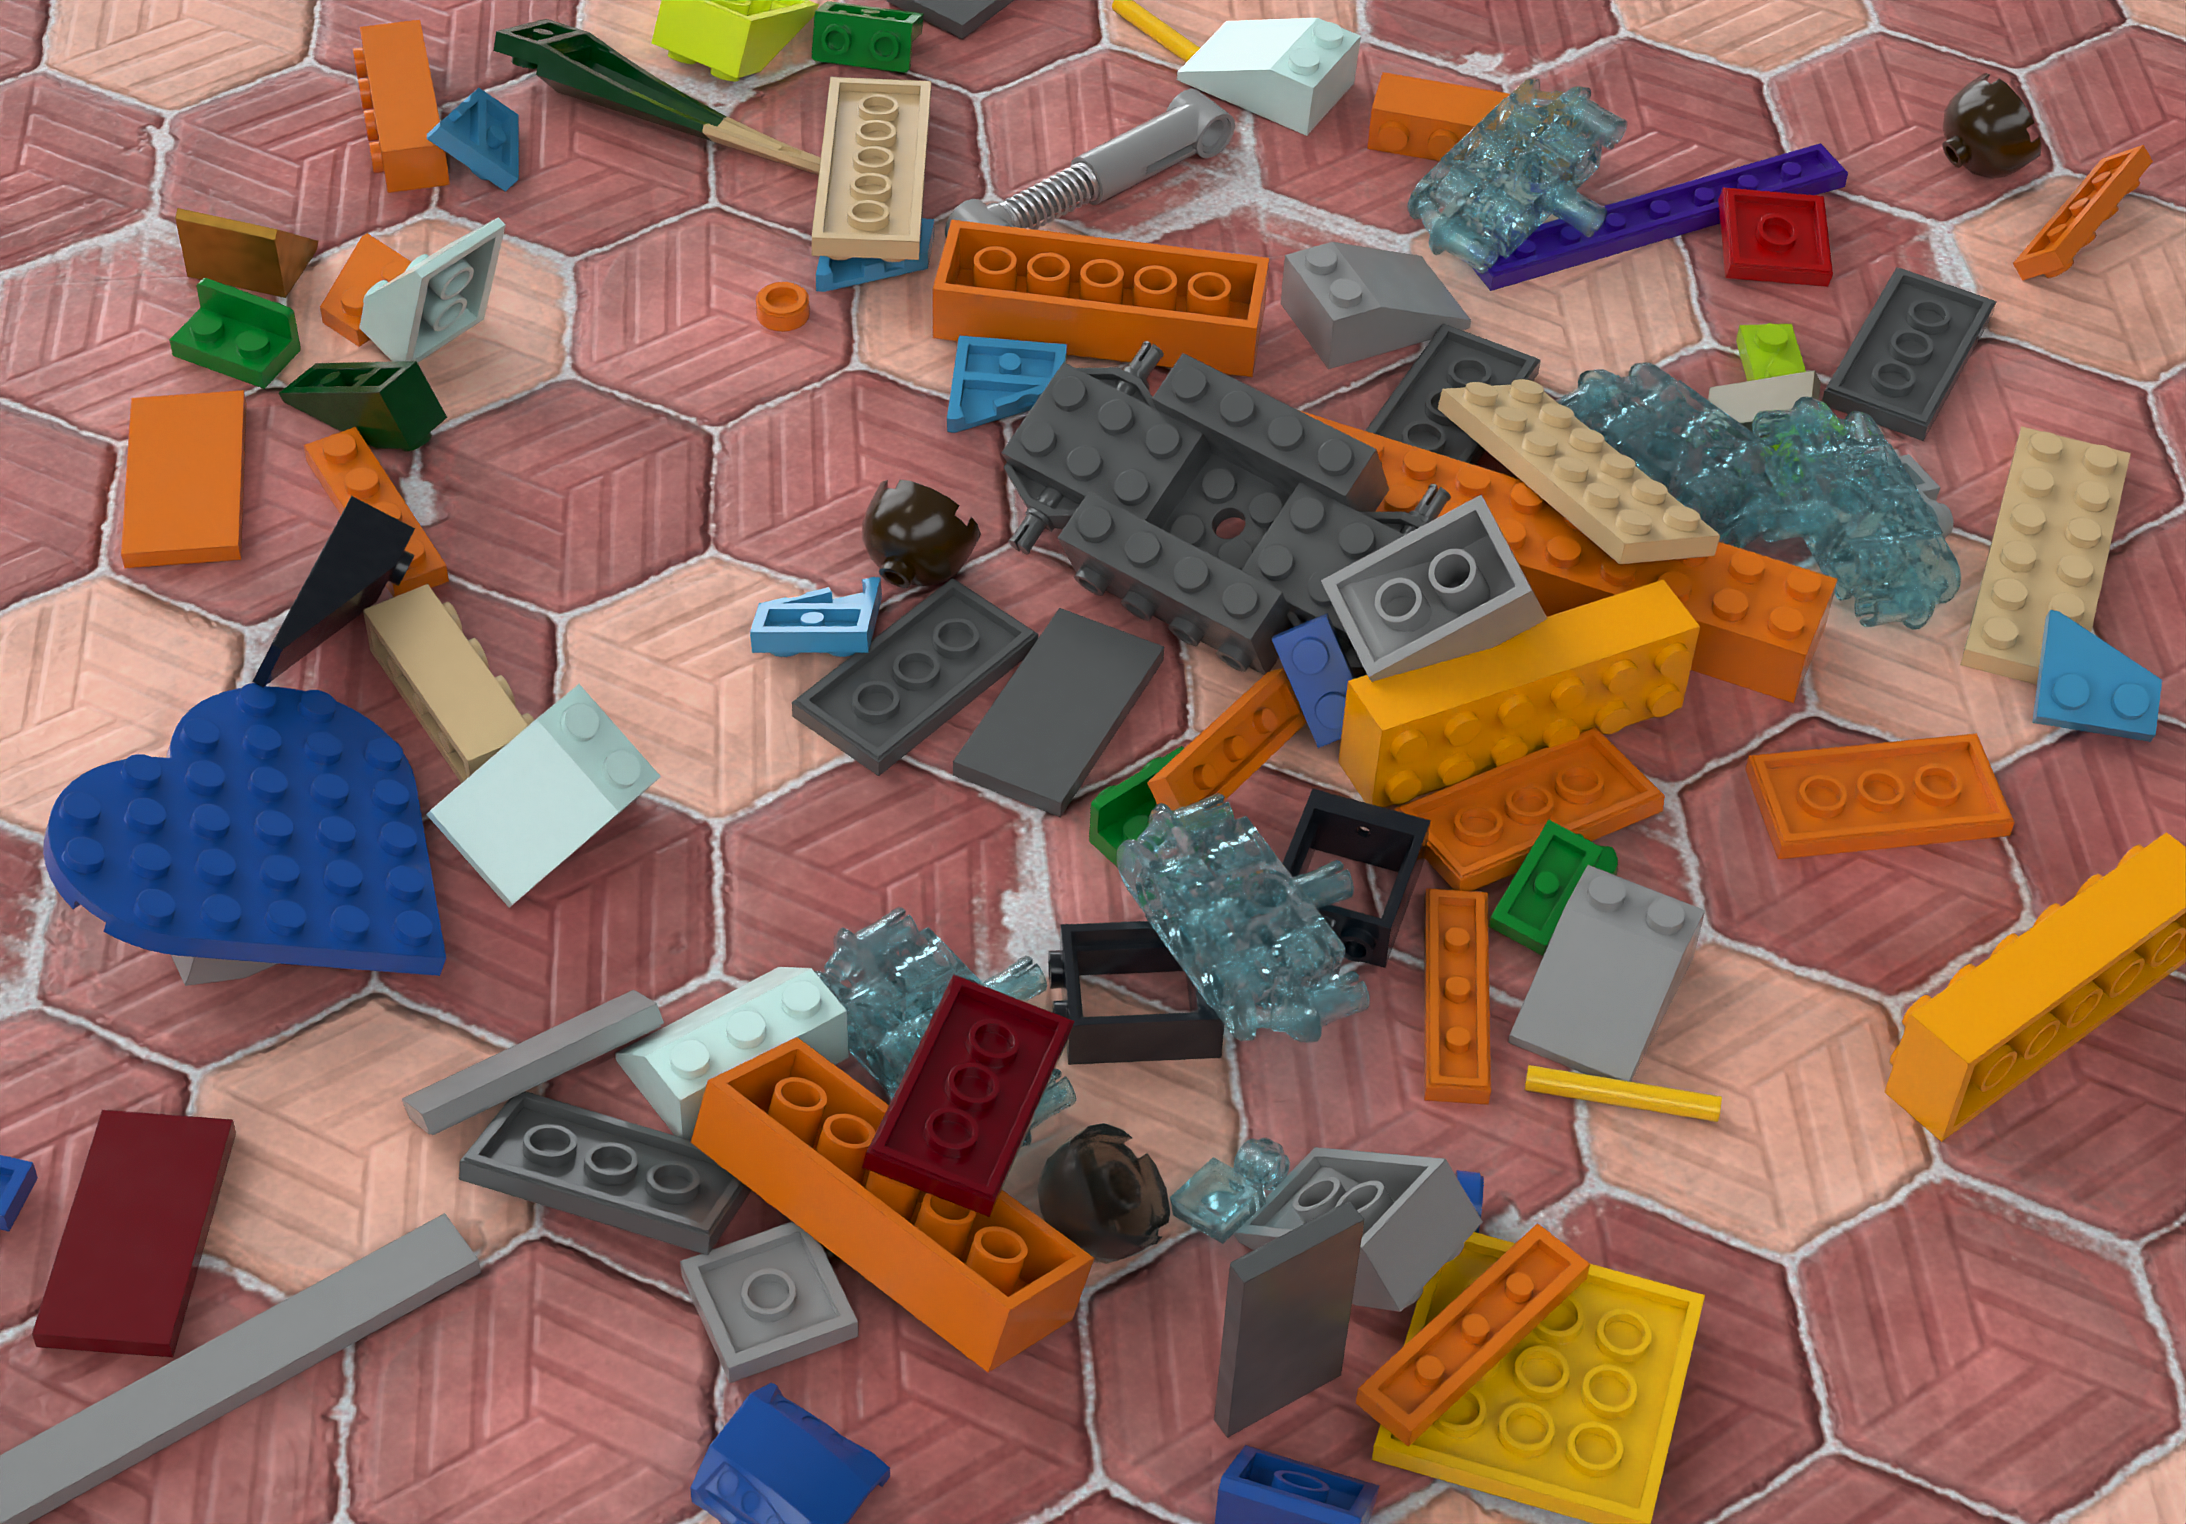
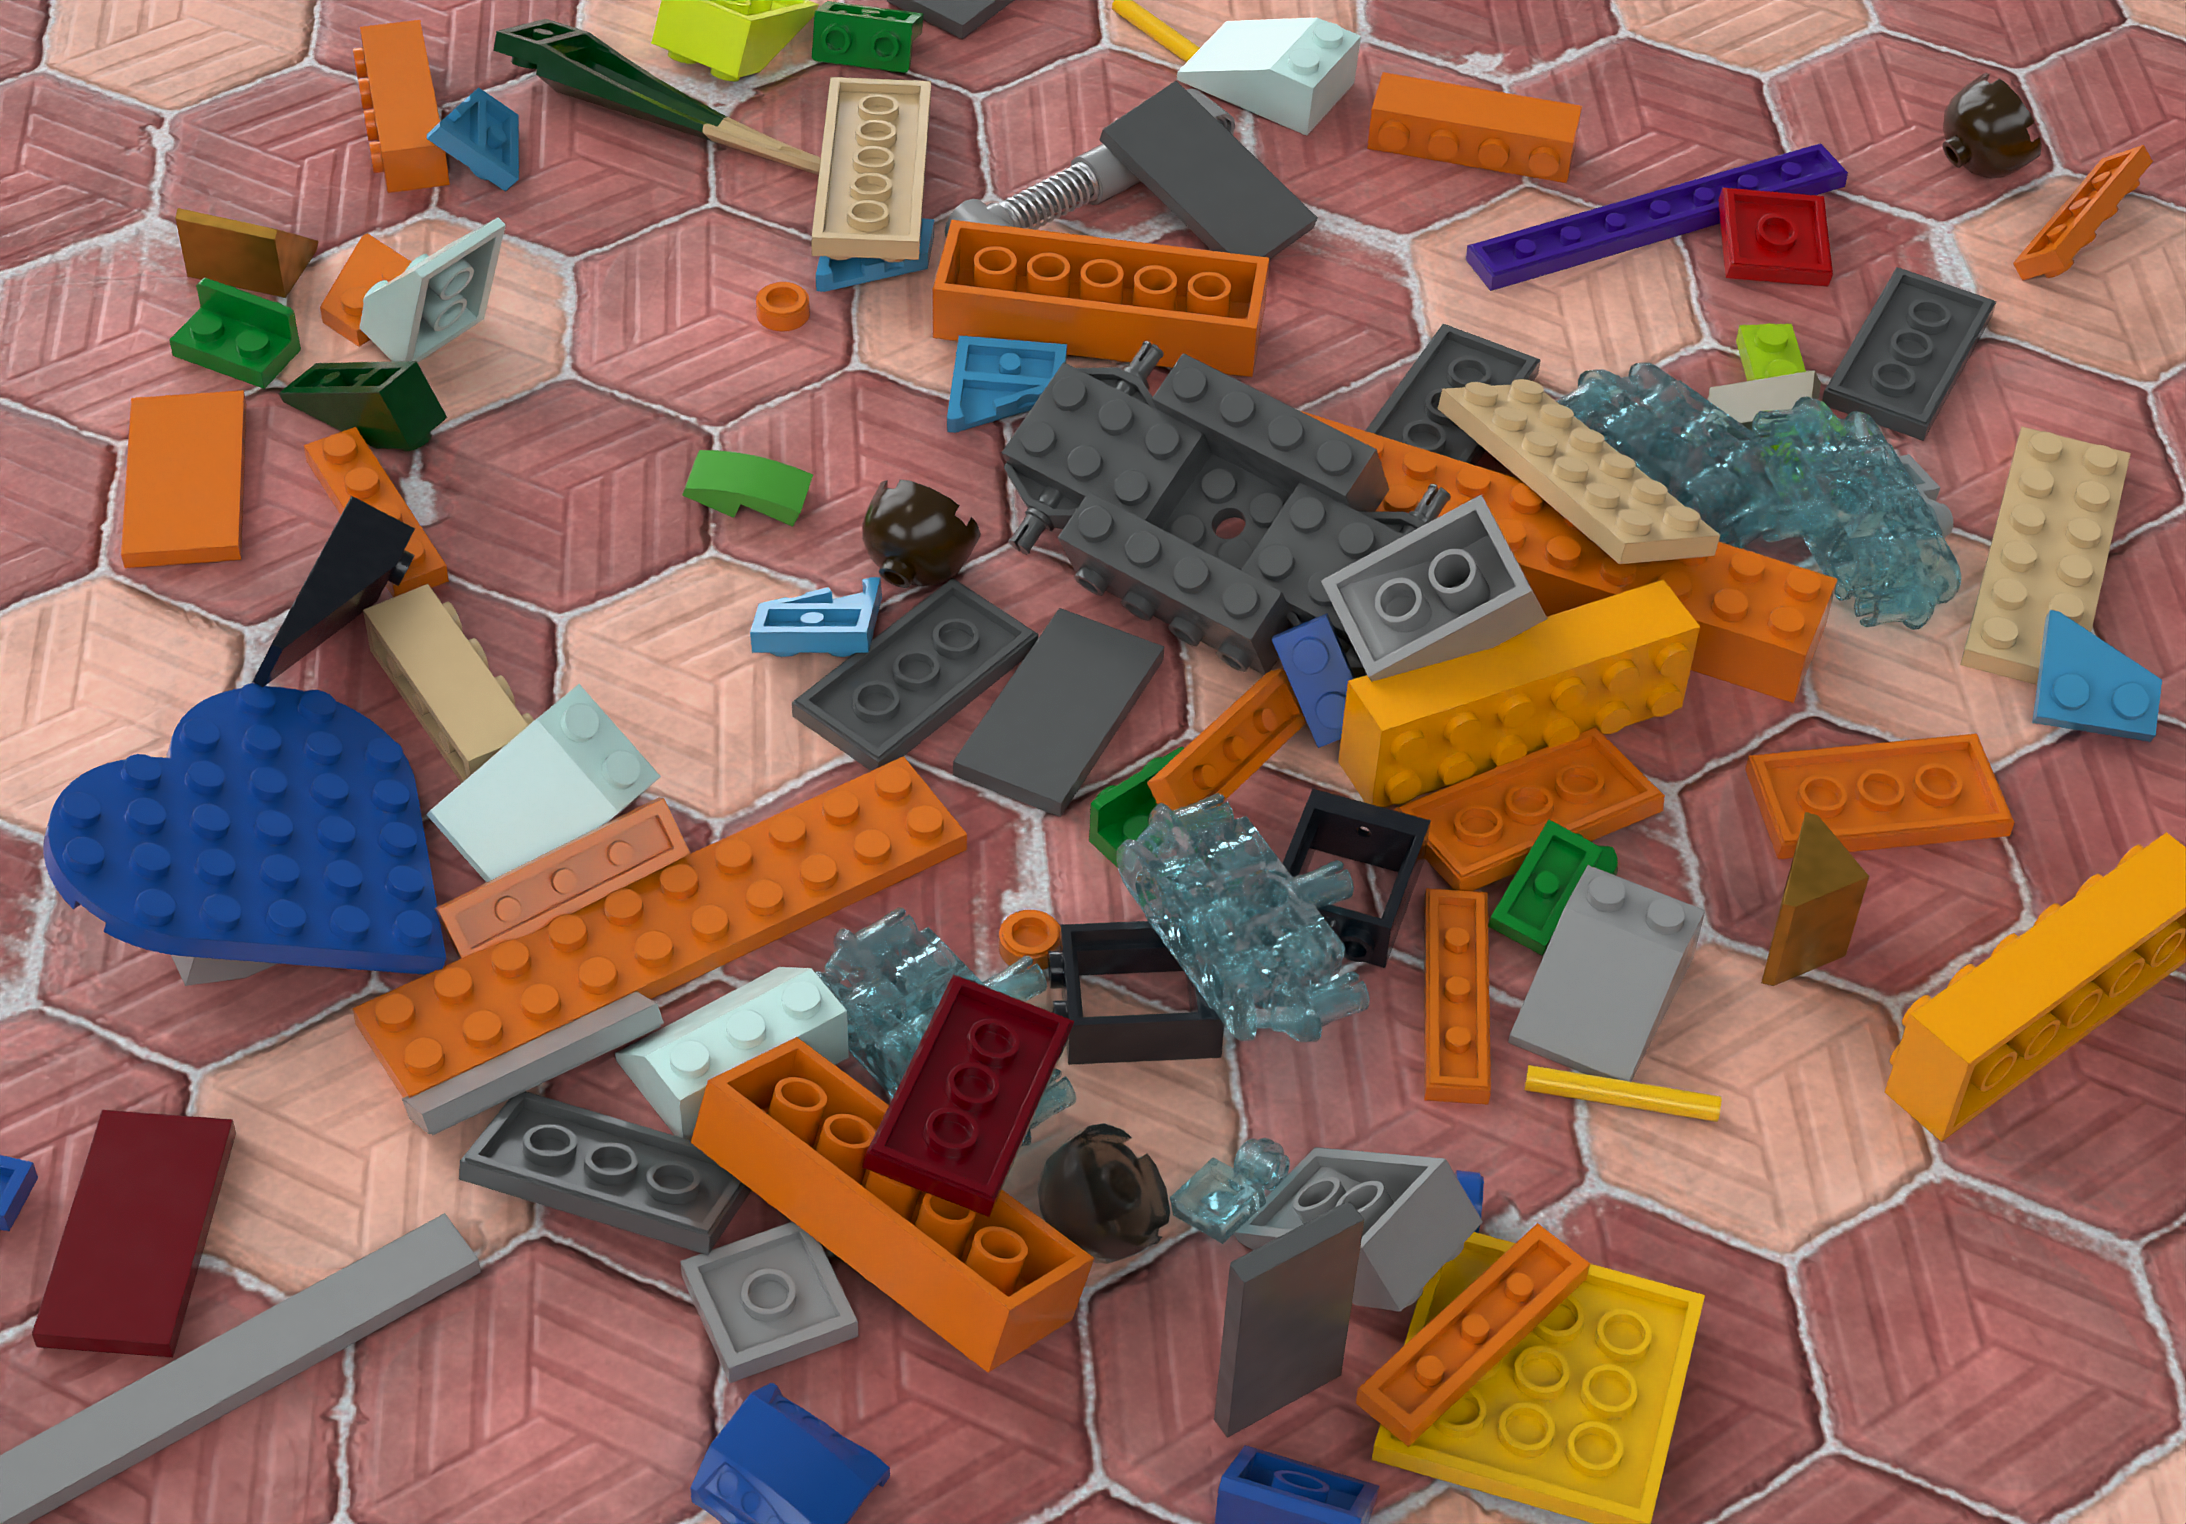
(564, 879): none -> orange plate
(664, 926): none -> orange plate
(732, 478): none -> bright green slope
(1029, 934): none -> orange tile
(1207, 176): none -> dark grey tile
(1364, 301): light grey slope -> none
(1516, 174): clear light blue piece -> none
(1816, 905): none -> pearl gold slope

